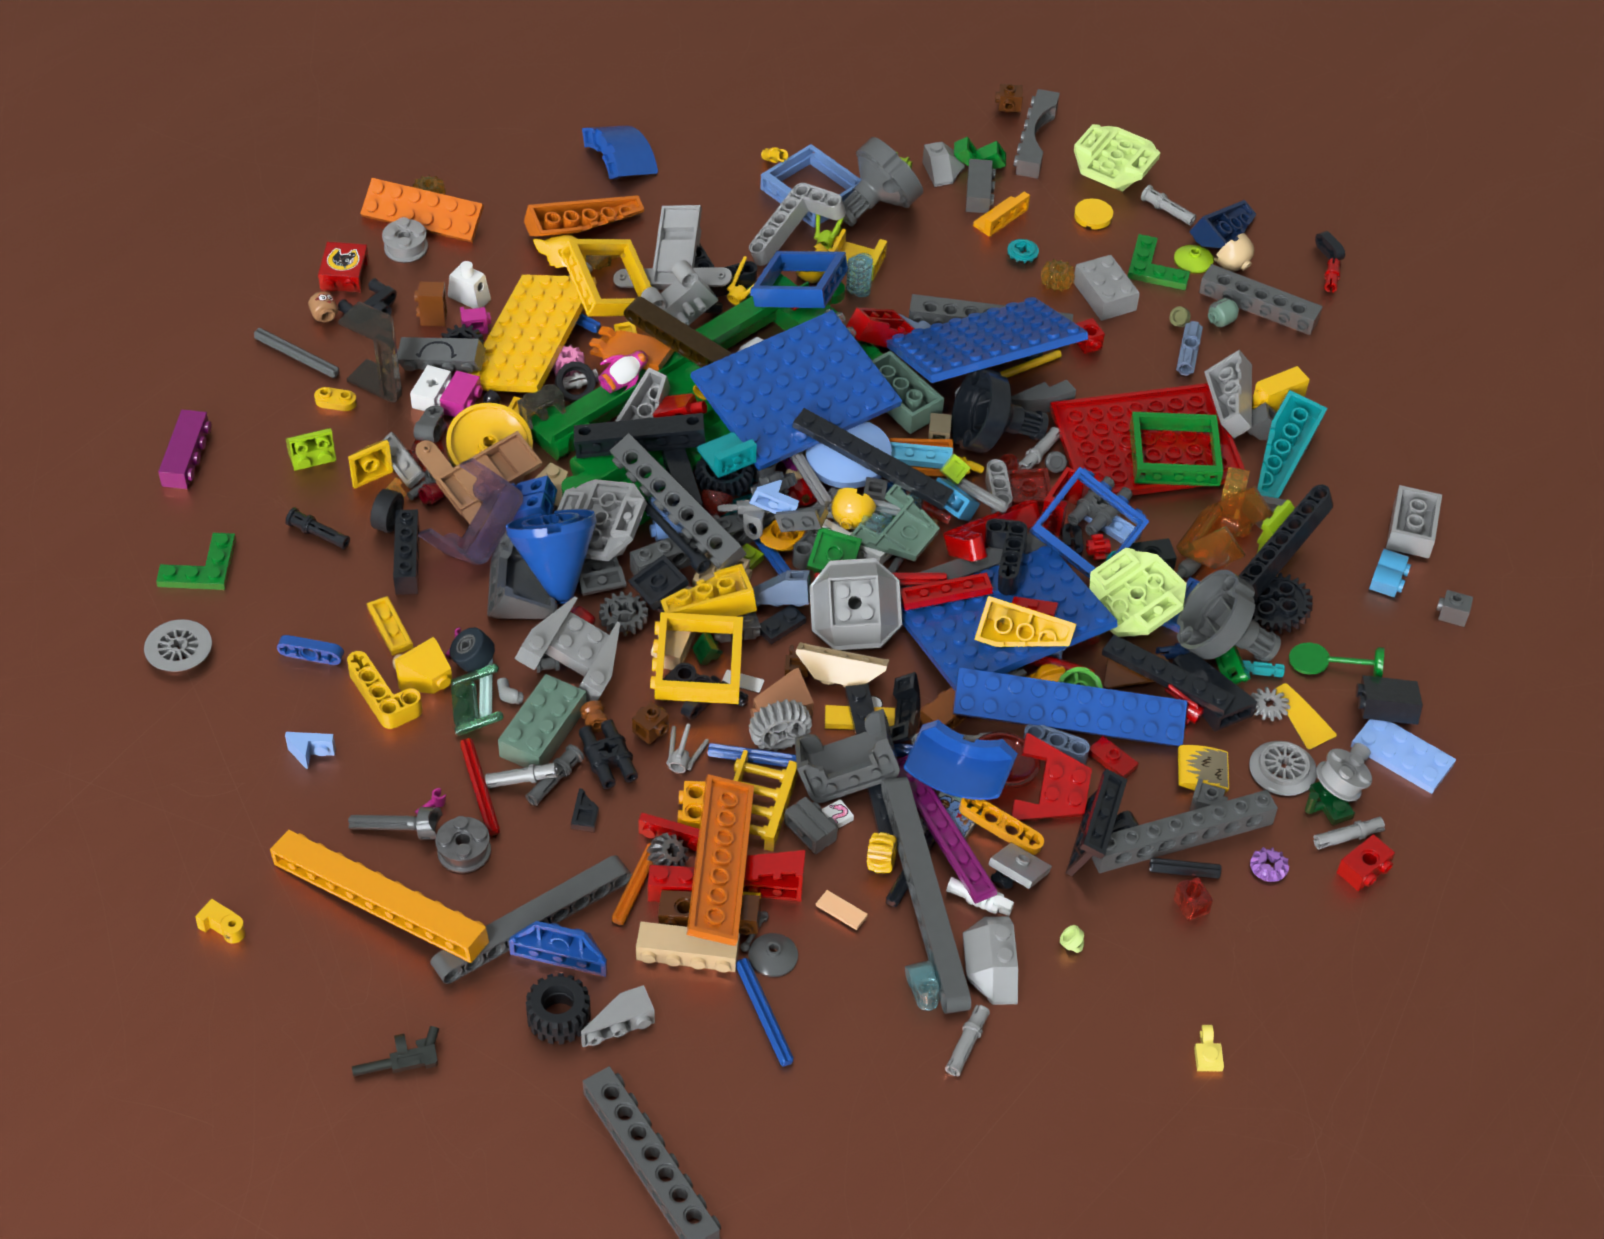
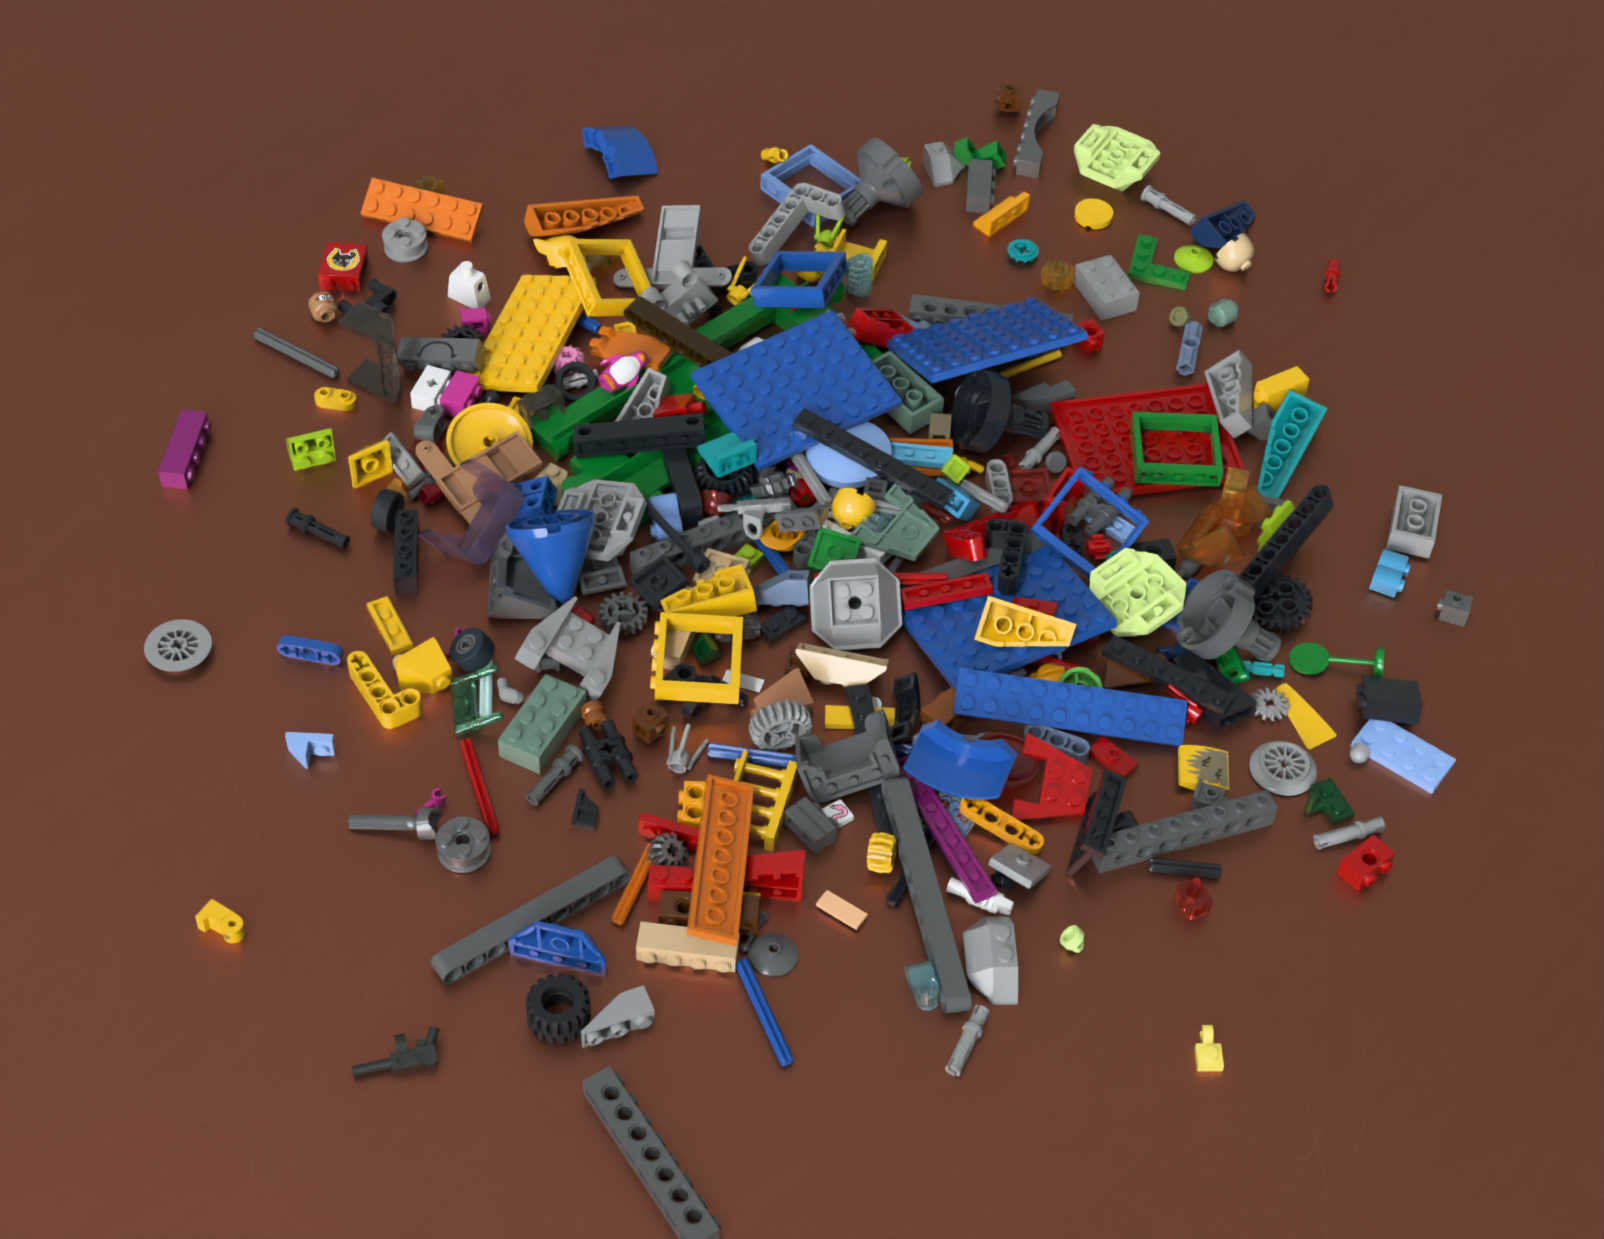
(210, 576): green plate -> none
(380, 896): light orange brick -> none
(431, 303): dark orange brick -> none
(532, 773): light grey pin -> none
(629, 450): dark grey brick -> none
(770, 499): light blue slope -> none
(1261, 299): dark grey brick -> none
(1265, 871): medium lavender gear -> none
(1330, 246): black beam -> none
(1344, 774): light grey wheel -> none

